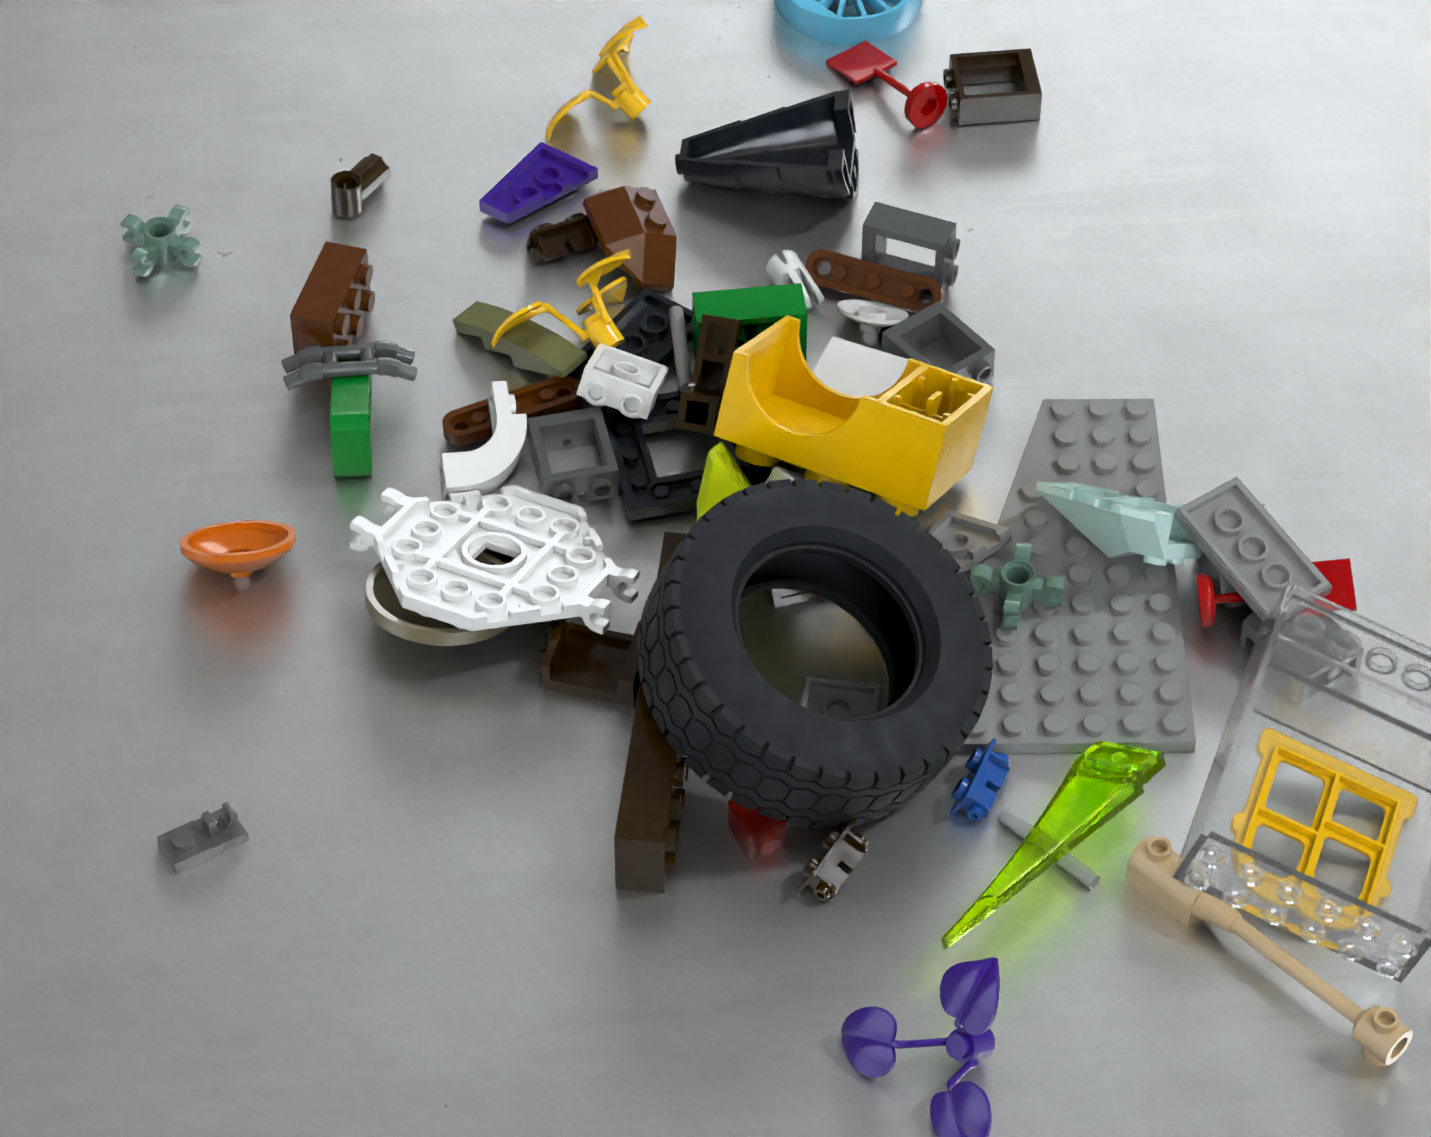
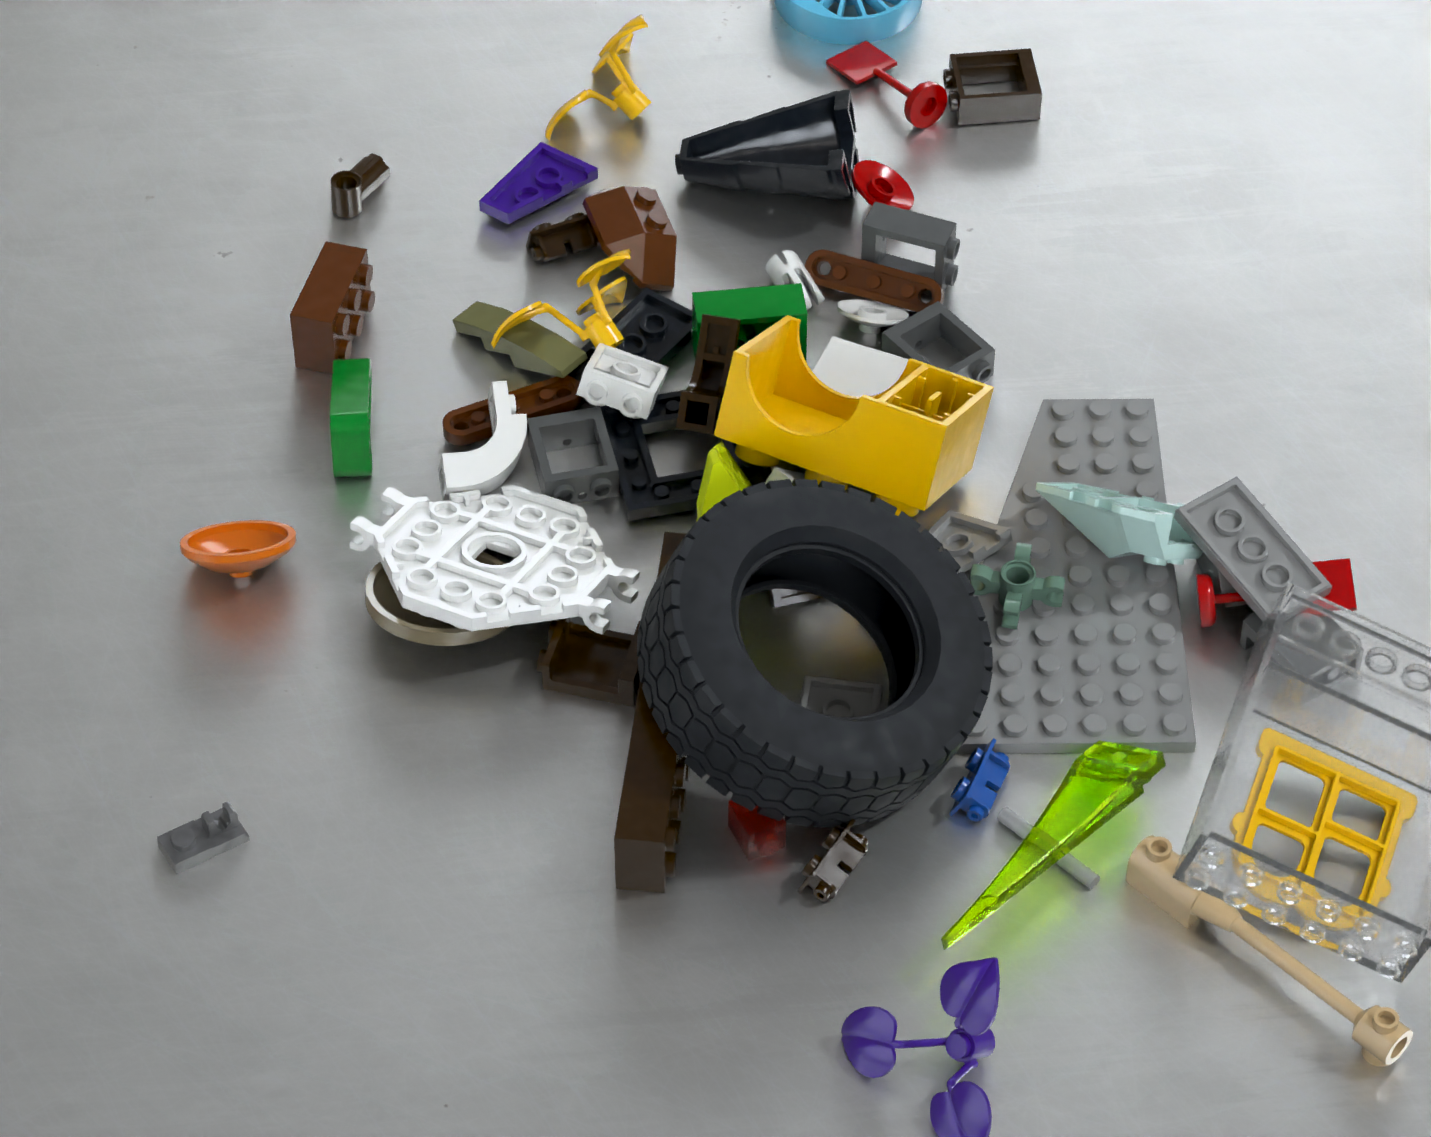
(161, 240): sand green pin -> none
(311, 368): dark grey piece -> none
(680, 347): light grey bar -> none
(881, 184): none -> red dish

